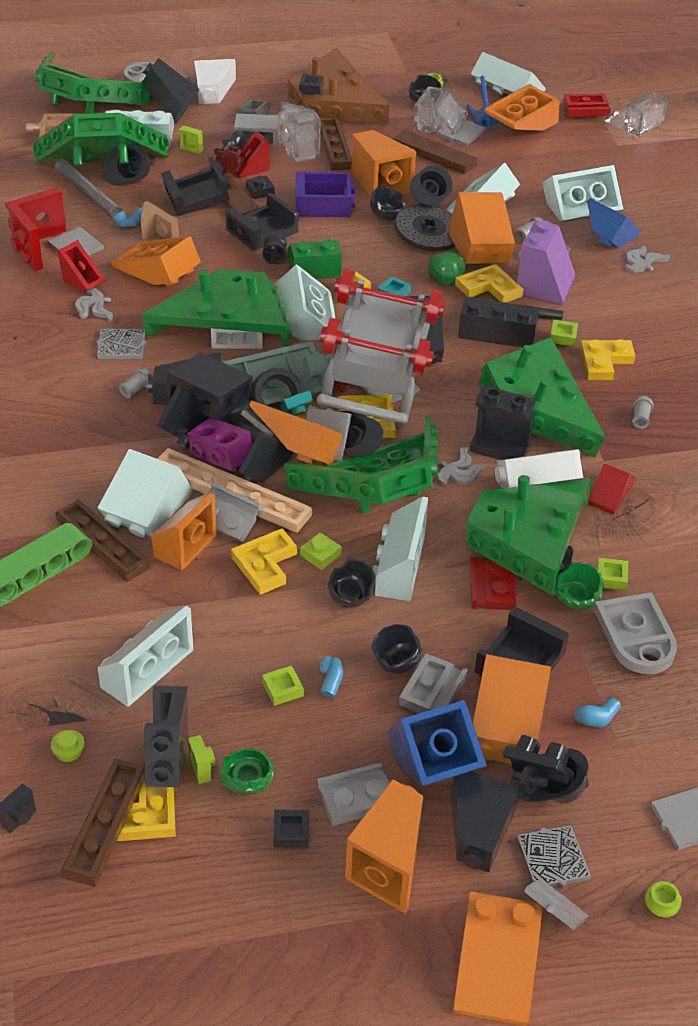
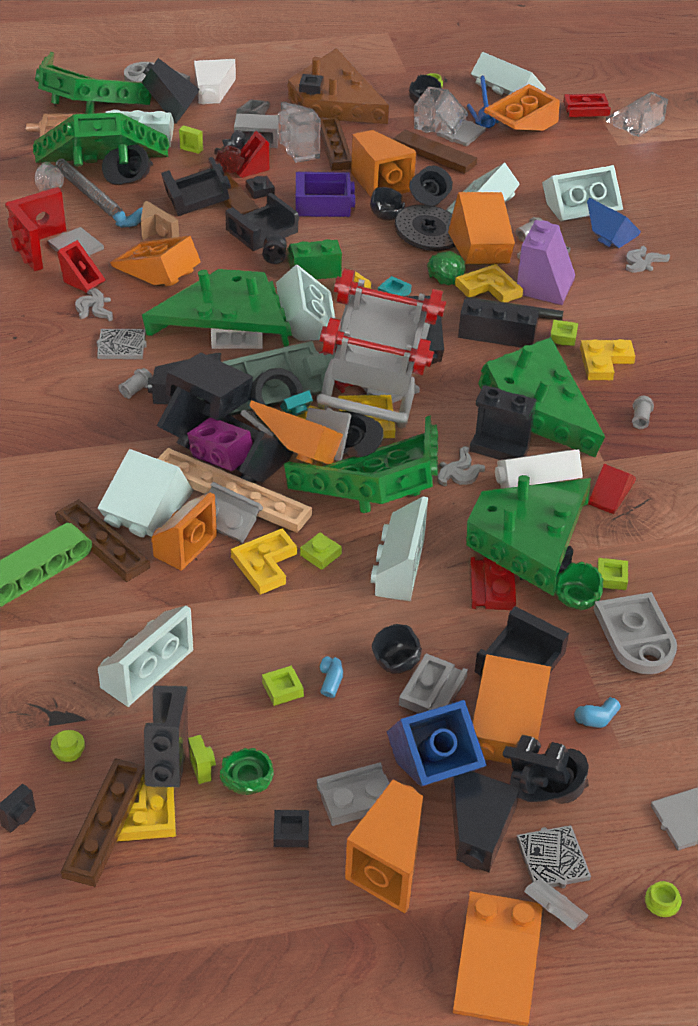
(48, 177): none -> clear cone
(352, 583): black hair -> none

